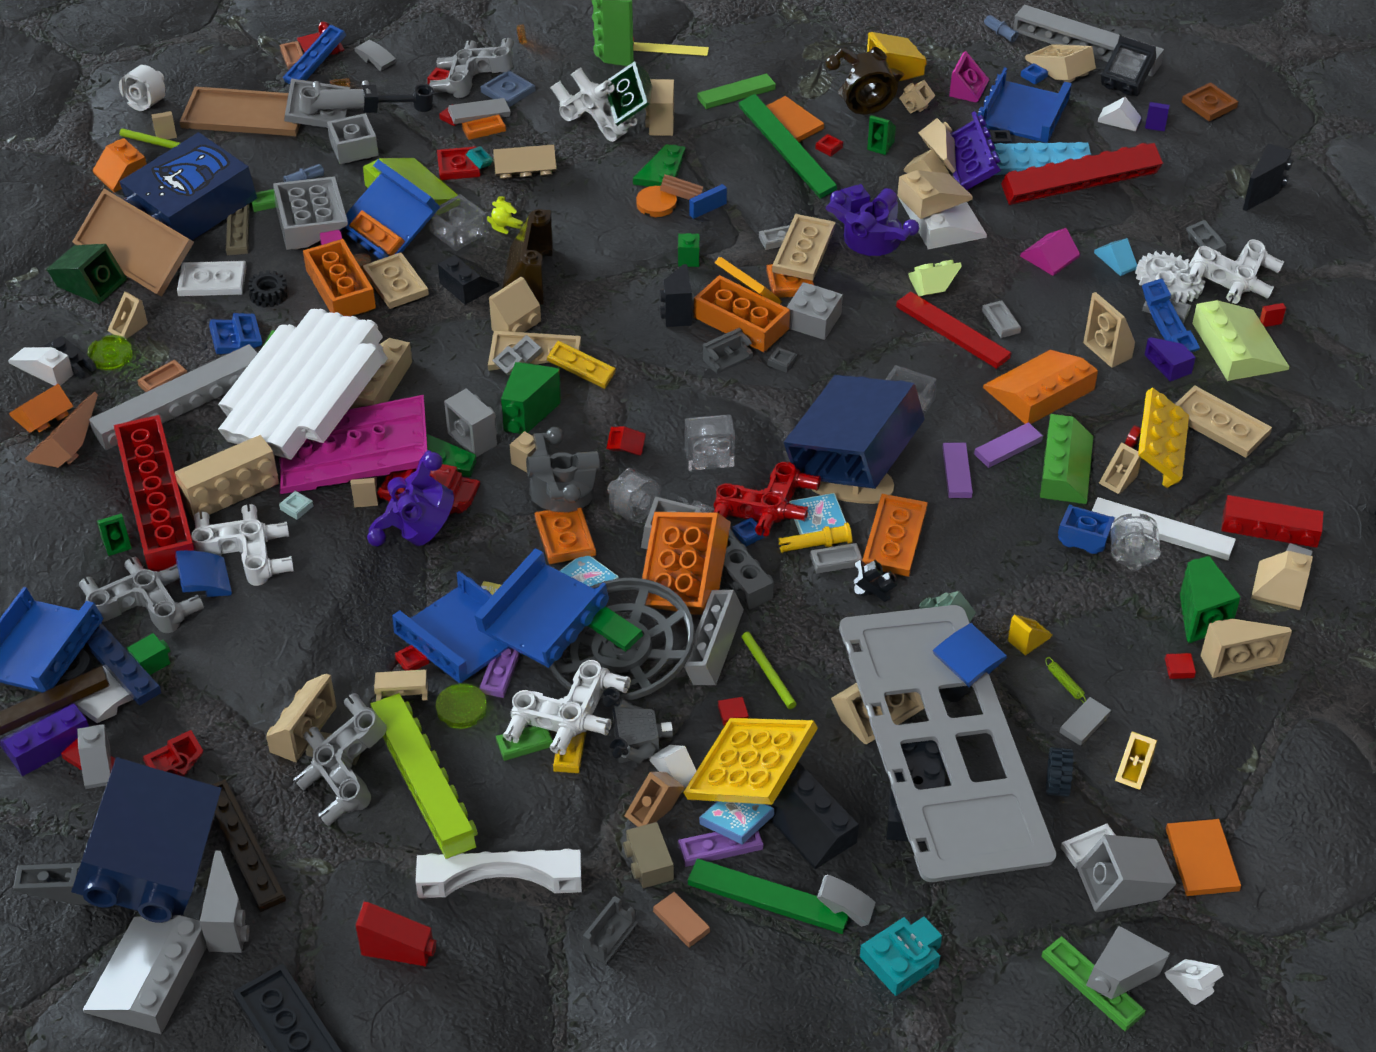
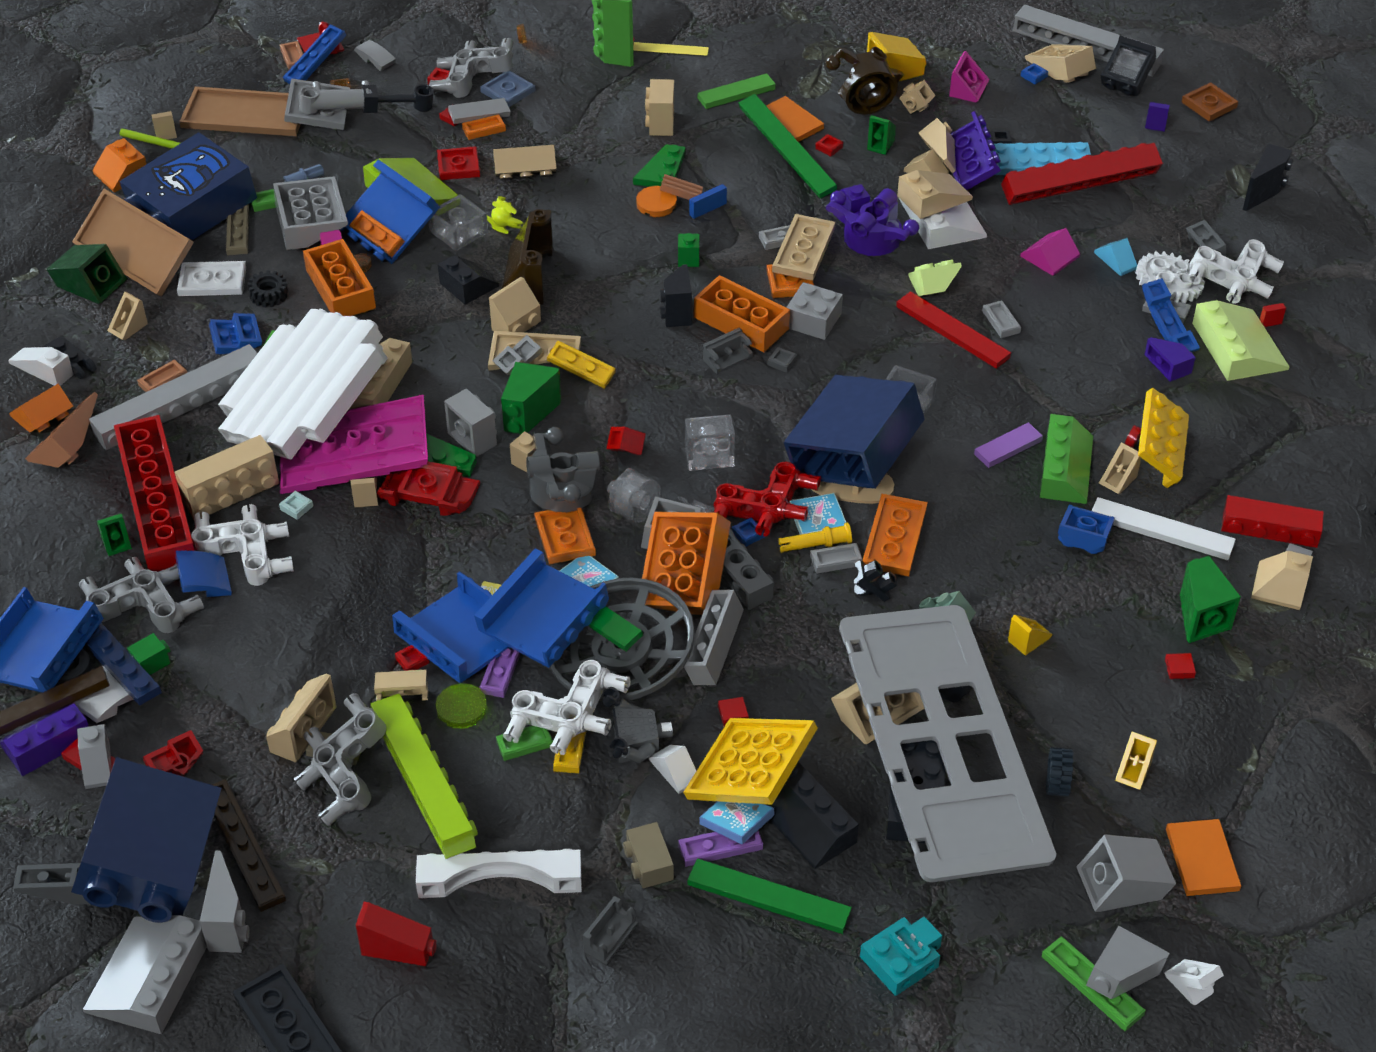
(110, 352): clear neon green tile -> none
(142, 87): white brick -> none
(352, 138): light grey brick -> none
(395, 280): tan plate -> none
(419, 509): dark purple piece -> none
(479, 157): teal tile -> none
(593, 100): white pin -> none
(630, 92): dark green slope -> none
(654, 798): medium nougat slope -> none
(681, 919): nougat tile -> none
(746, 280): light orange tile -> none
(769, 670): lime bar -> none
(844, 897): light grey slope -> none
(957, 470): medium lavender tile -> none
(969, 654): blue slope -> none
(1001, 28): sand blue axle -> none
(1024, 109): blue panel -> none
(1043, 385): orange slope -> none
(1065, 680): lime piece -> none
(1080, 846): white tile -> none
(1085, 721): light grey tile -> none
(1108, 333): tan slope -> none
(1121, 115): white slope -> none
(1134, 540): clear brick -> none
(1223, 421): tan plate -> none
(1243, 646): tan slope -> none

